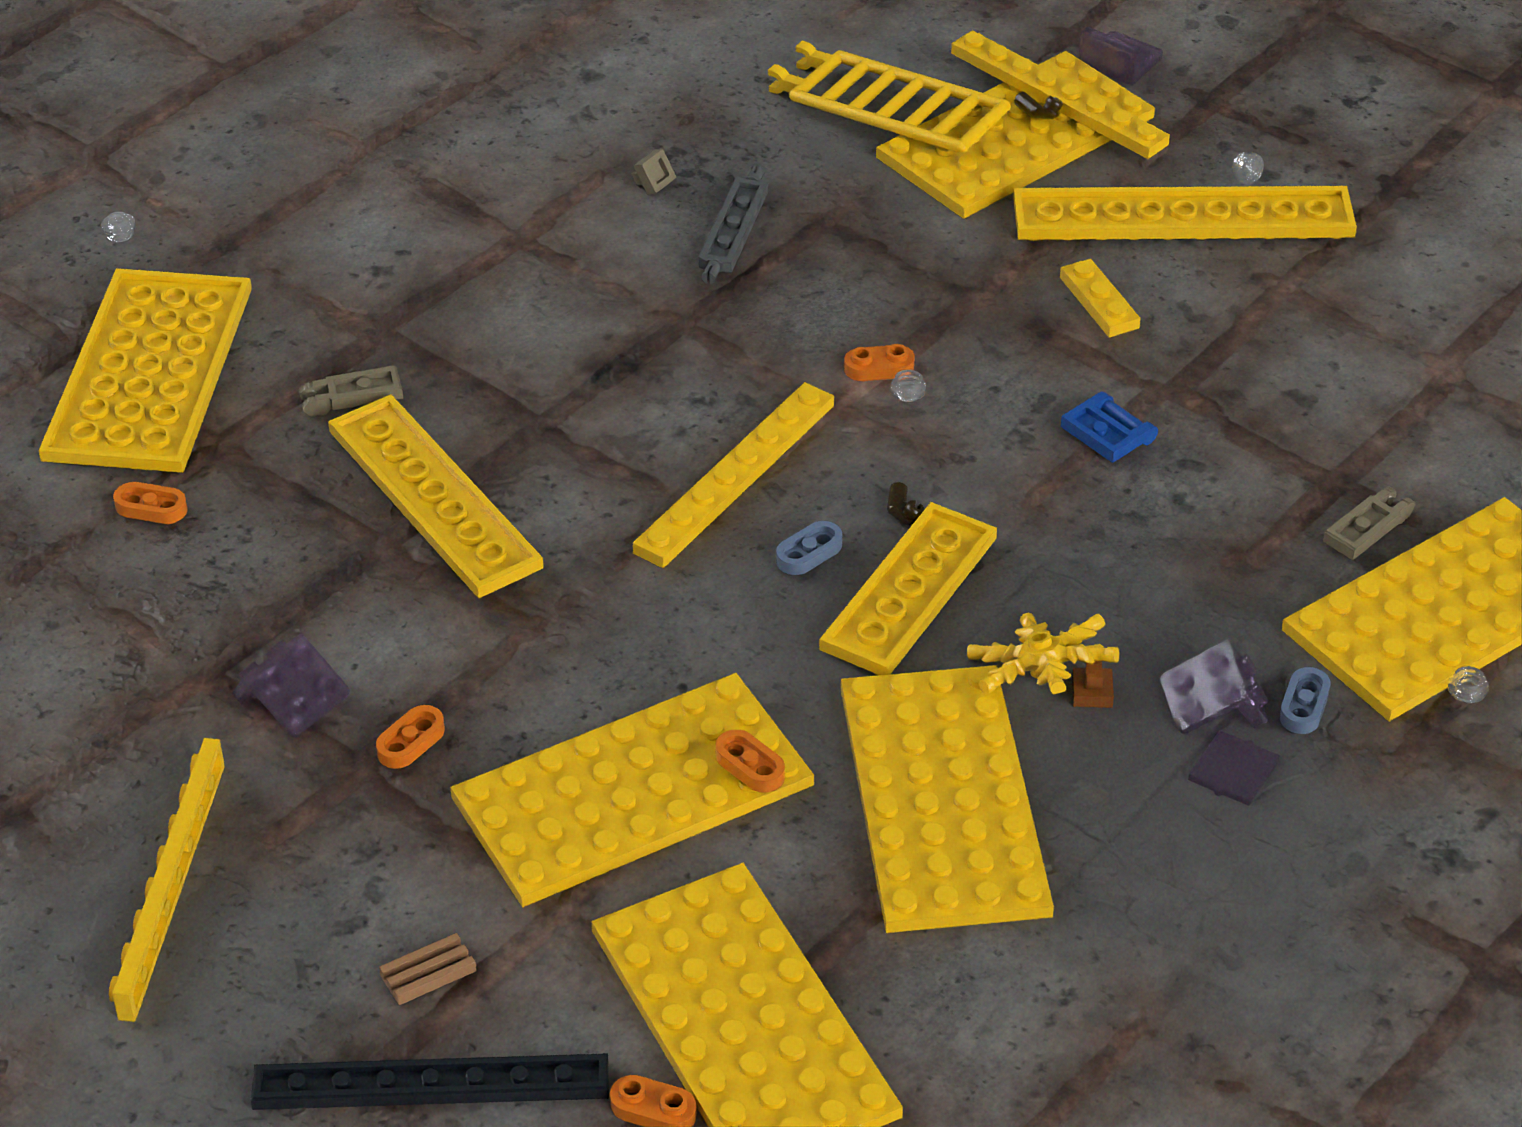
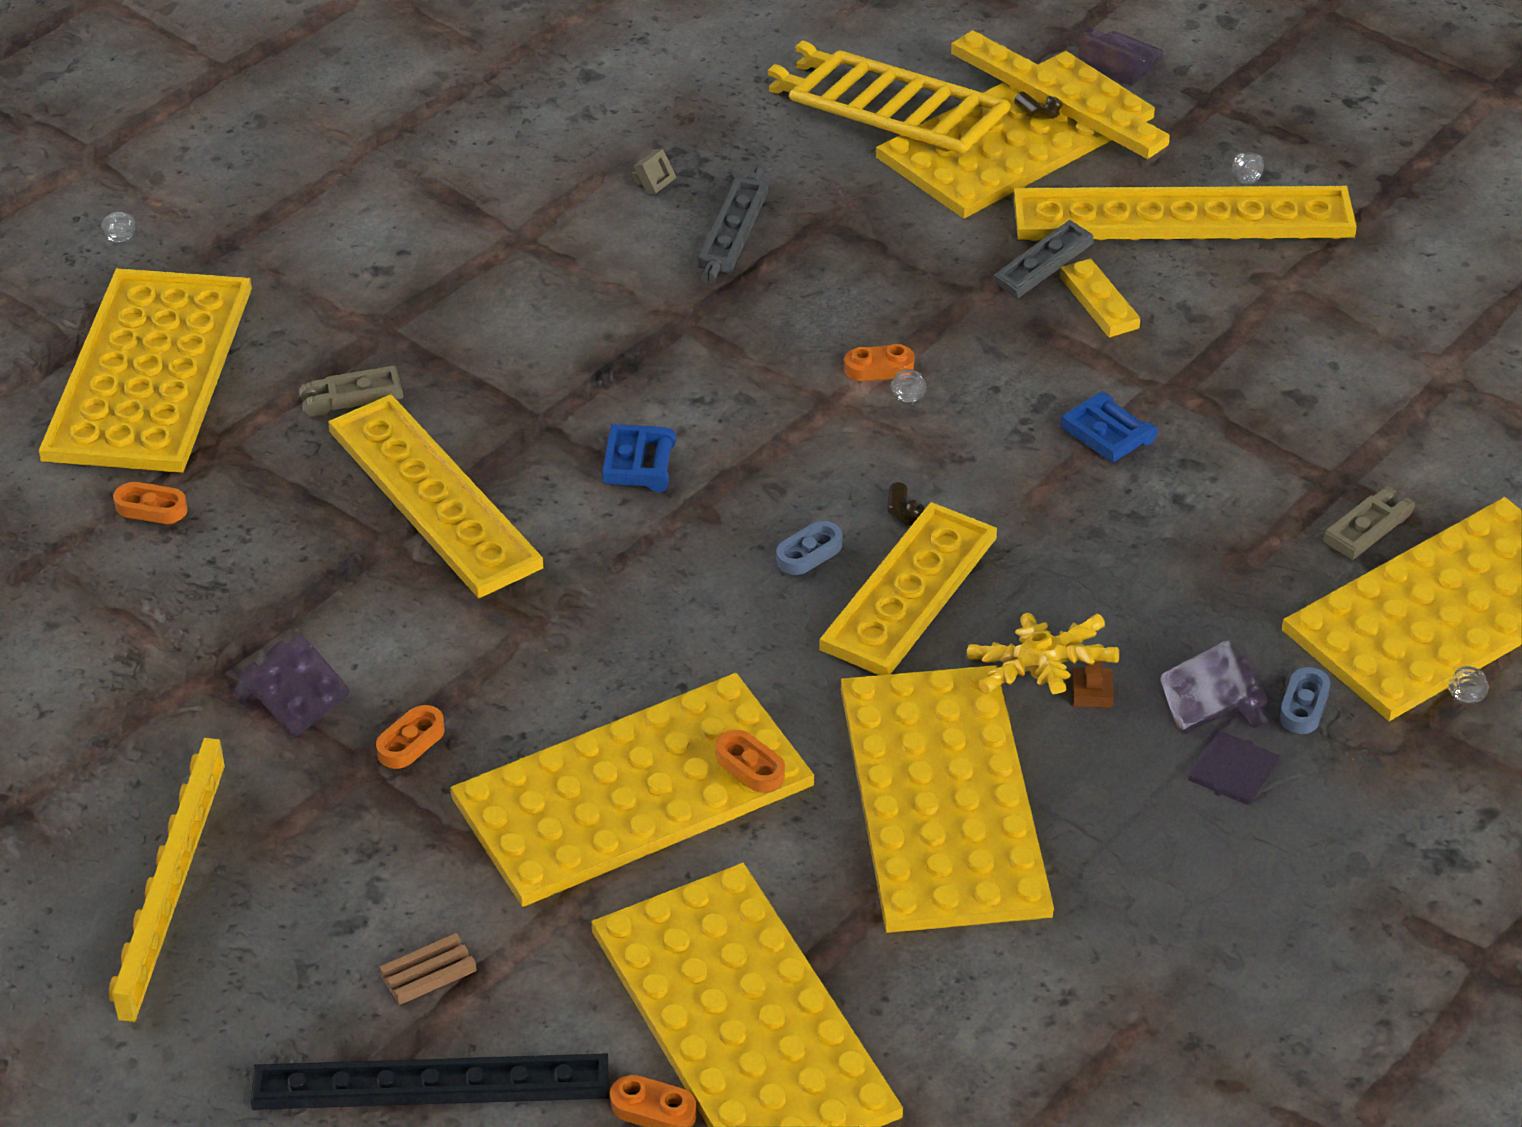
(626, 456): none -> blue plate
(732, 475): yellow plate -> none
(1043, 259): none -> dark grey tile

